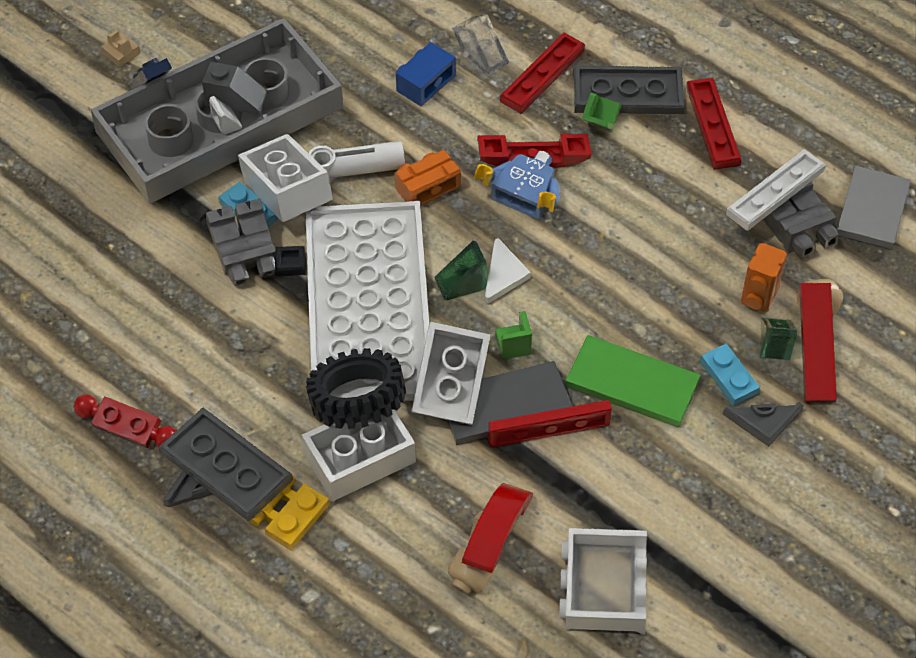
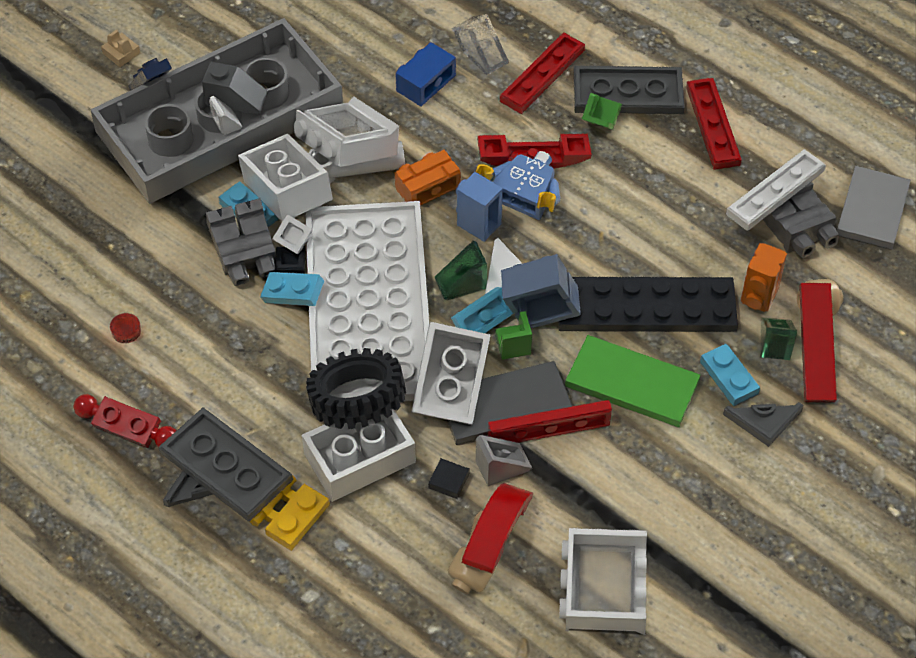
(125, 328): none -> clear red tile
(292, 234): none -> white tile
(292, 288): none -> medium azure plate
(348, 132): none -> white window
(449, 478): none -> black tile
(479, 206): none -> medium blue piece
(483, 313): none -> medium azure plate
(500, 459): none -> light grey slope
(541, 290): none -> sand blue piece
(654, 305): none -> black plate

